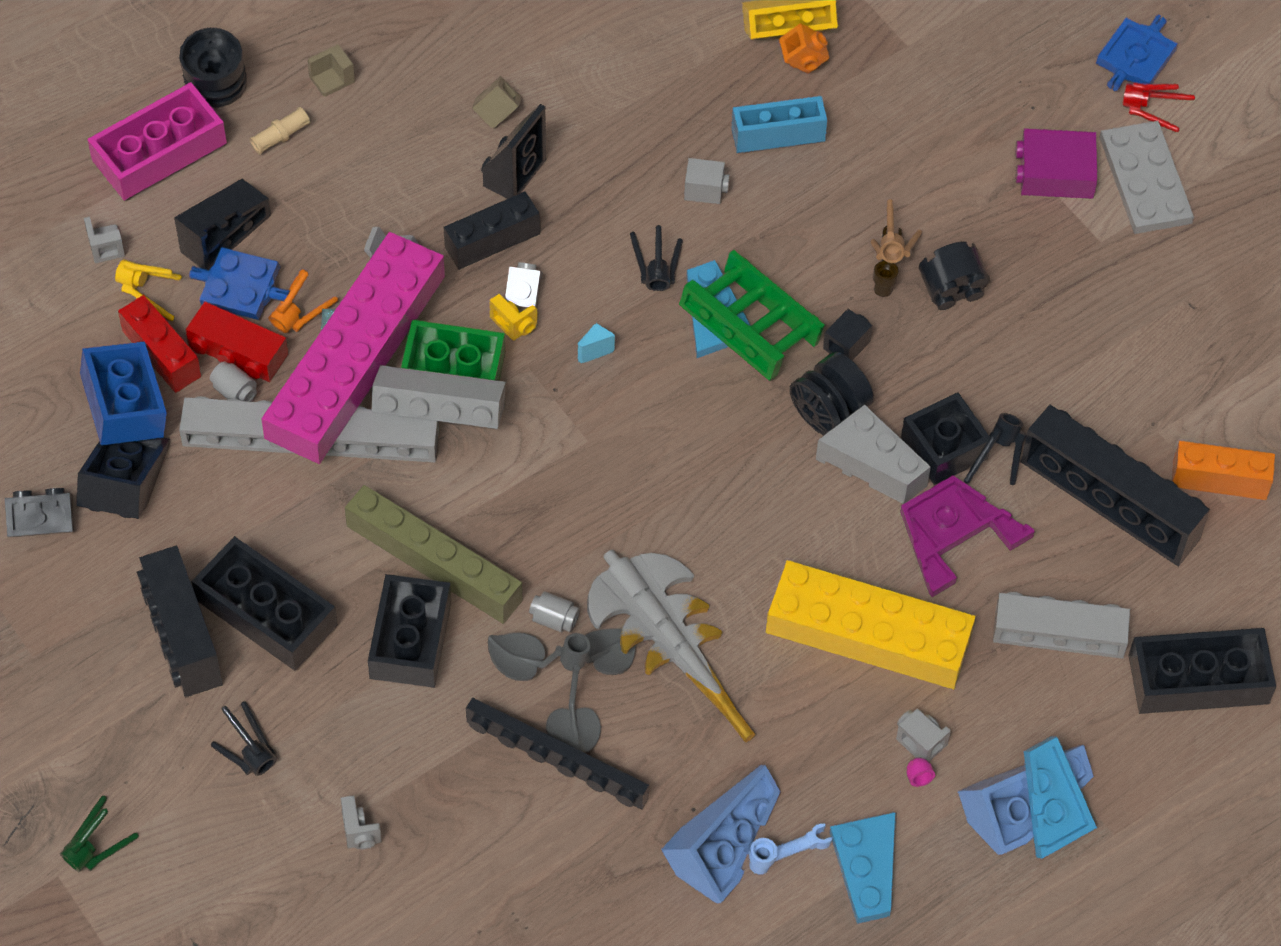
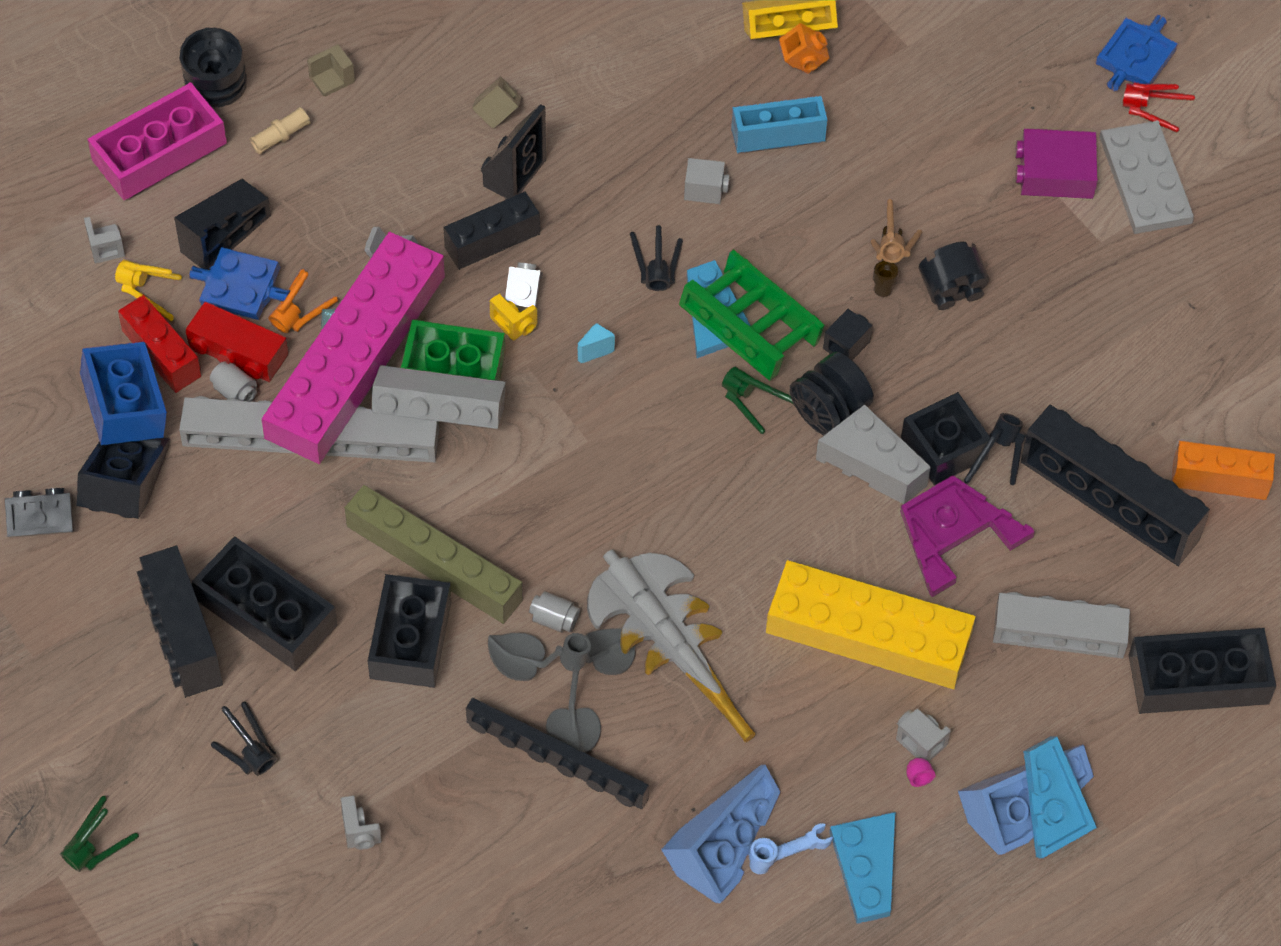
(741, 384): none -> dark green plant

